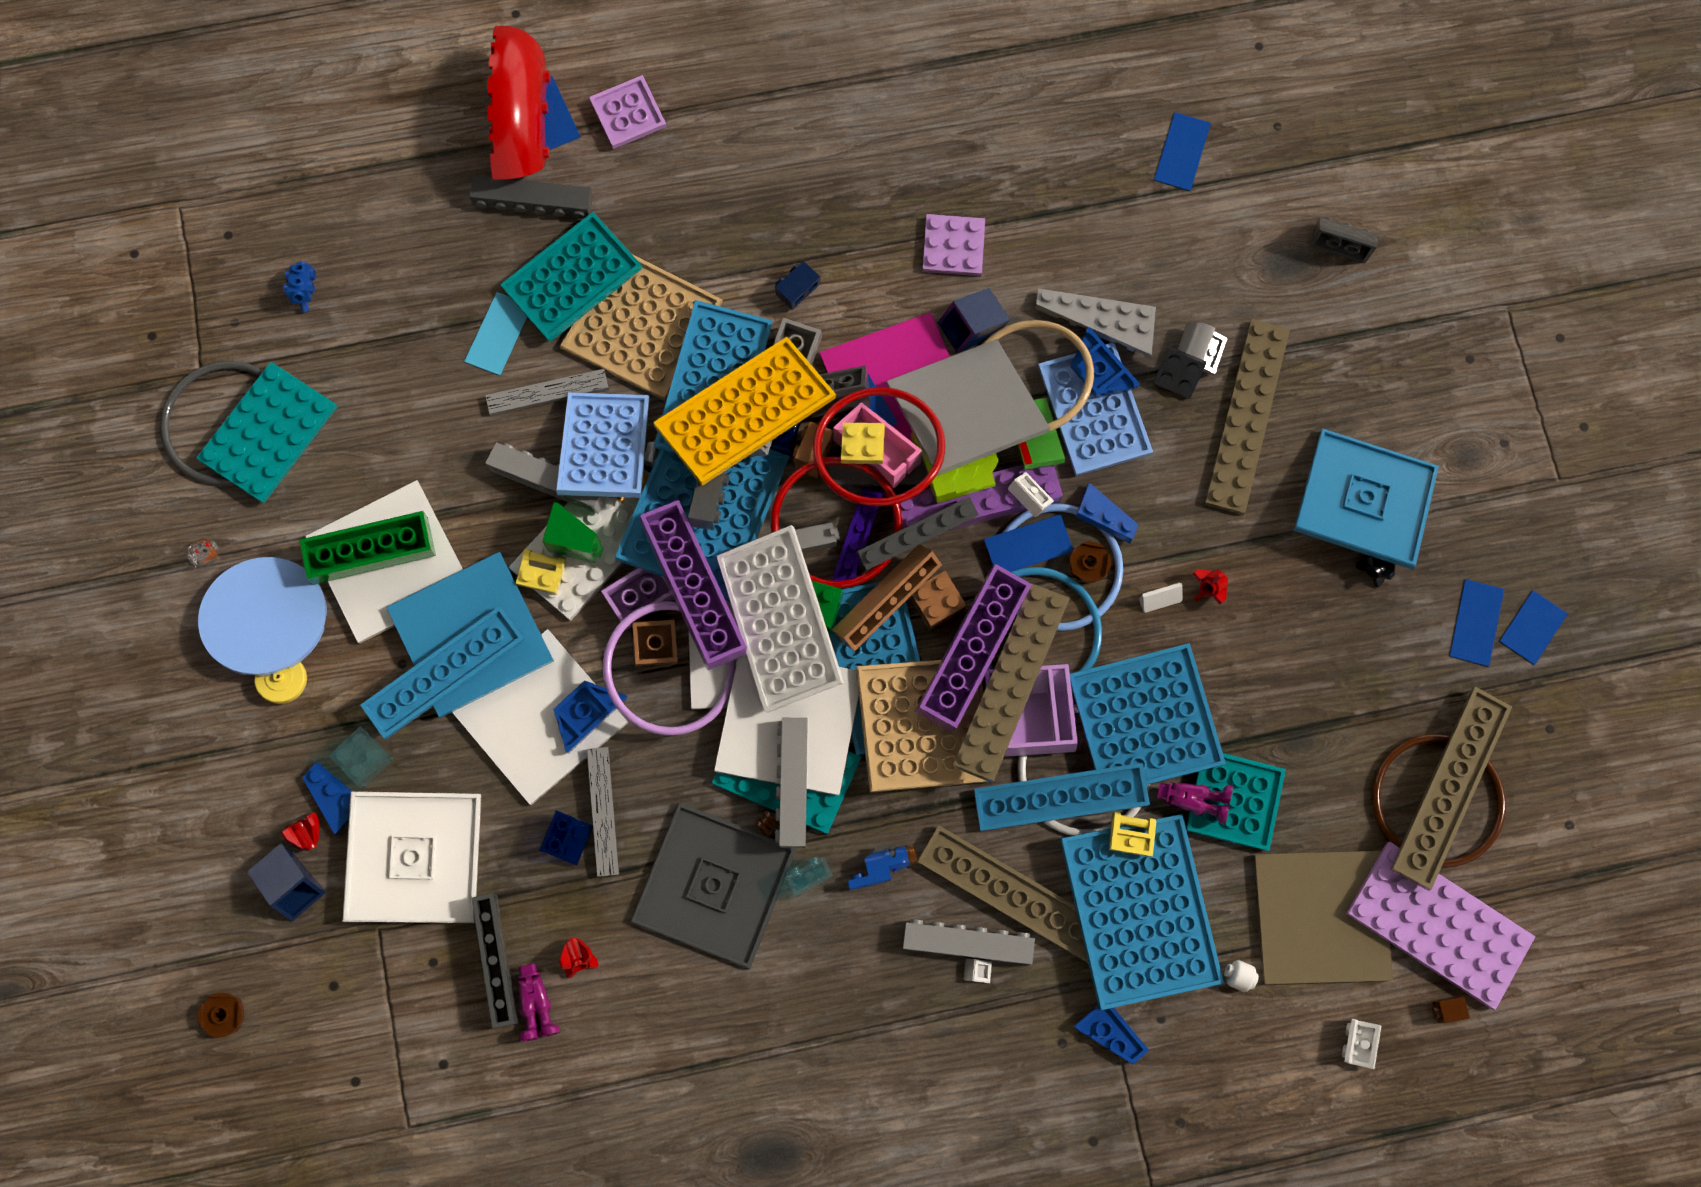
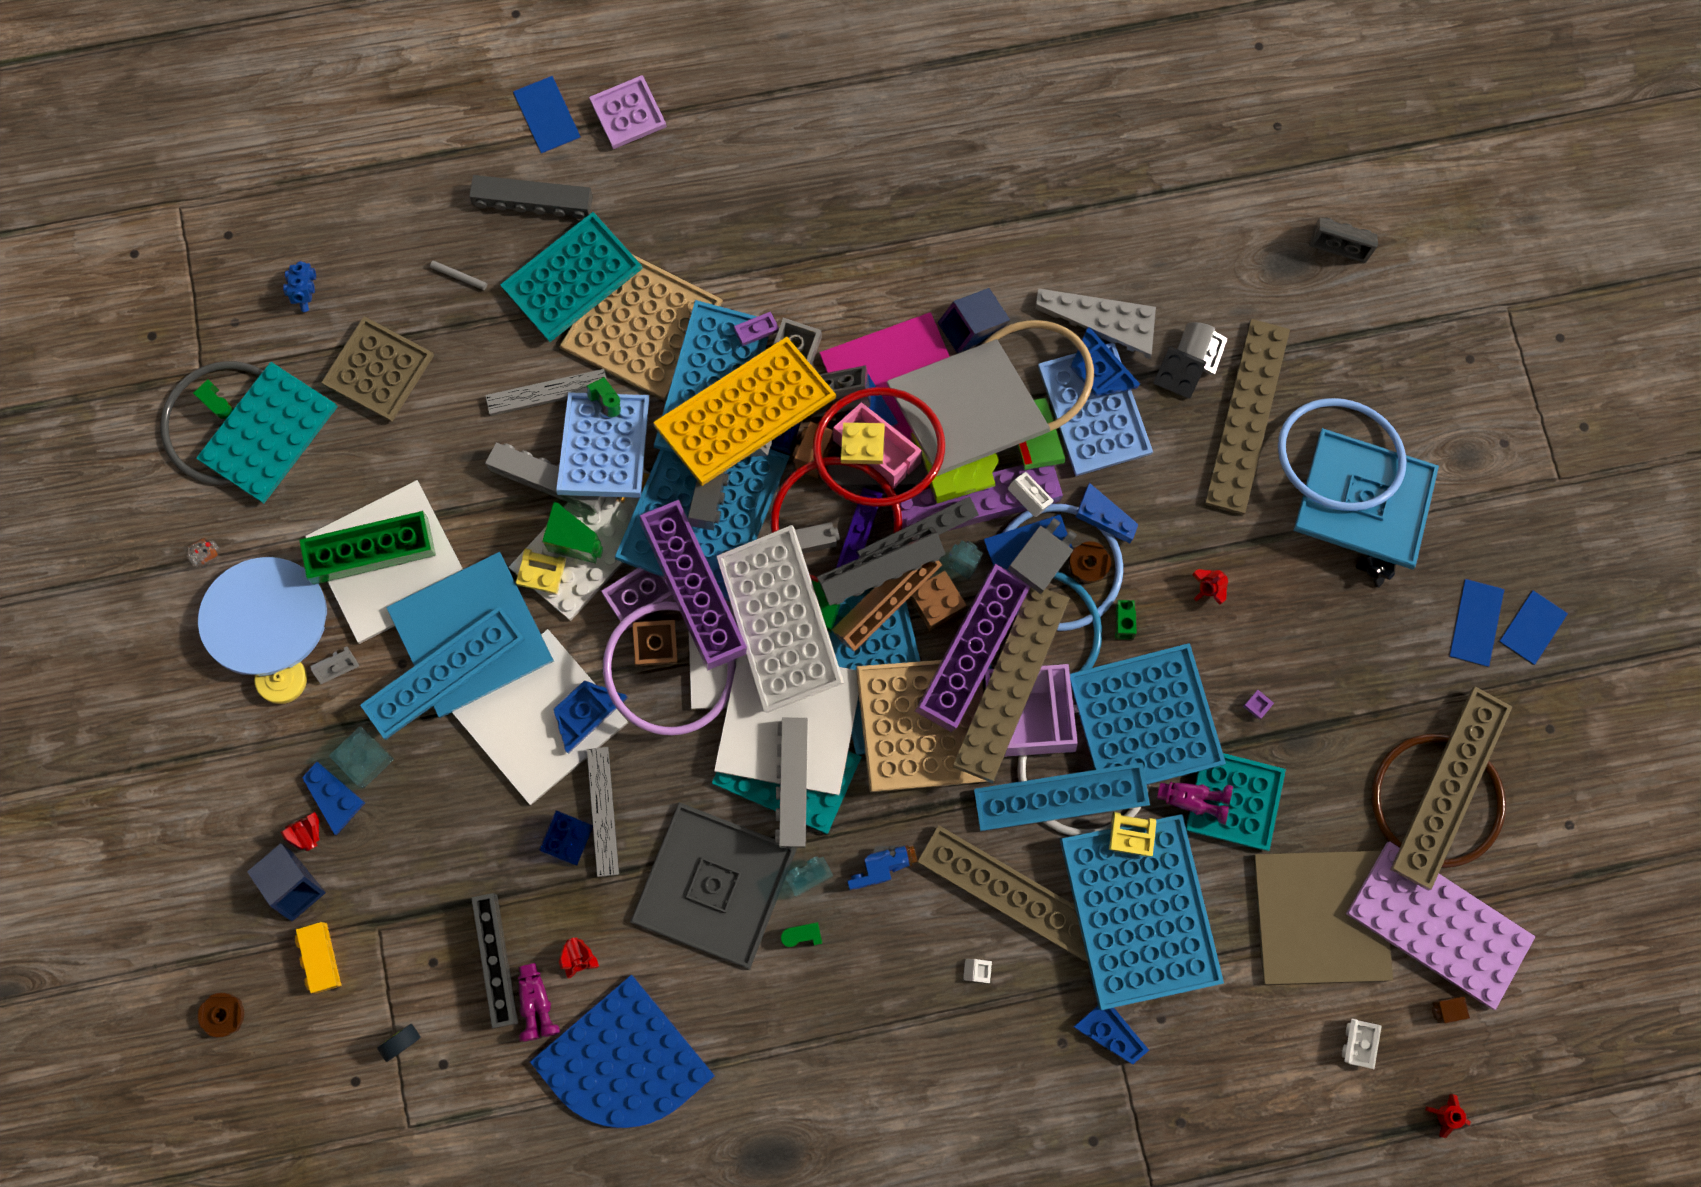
(207, 394): none -> green leg
(317, 958): none -> yellow brick
(334, 666): none -> light grey plate
(377, 369): none -> dark tan plate
(398, 1042): none -> black wheel
(412, 857): white tile -> none
(458, 275): none -> light grey bar
(497, 335): medium azure piece -> none
(517, 104): red brick -> none
(606, 396): none -> green leg
(623, 1062): none -> blue plate
(650, 454): white brick -> none
(756, 329): none -> medium lavender plate
(767, 823): reddish brown wheel -> none
(797, 285): dark blue brick -> none
(799, 934): none -> green leg
(881, 566): none -> dark grey brick
(953, 245): lavender plate -> none
(964, 558): none -> clear light blue brick
(968, 943): light grey brick -> none
(1042, 557): none -> dark grey tile
(1125, 620): none -> green leg
(1161, 597): white slope -> none
(1182, 151): blue piece -> none
(1241, 976): white head -> none
(1258, 704): none -> medium lavender plate
(1325, 501): none -> light blue piece
(1445, 1116): none -> red brick

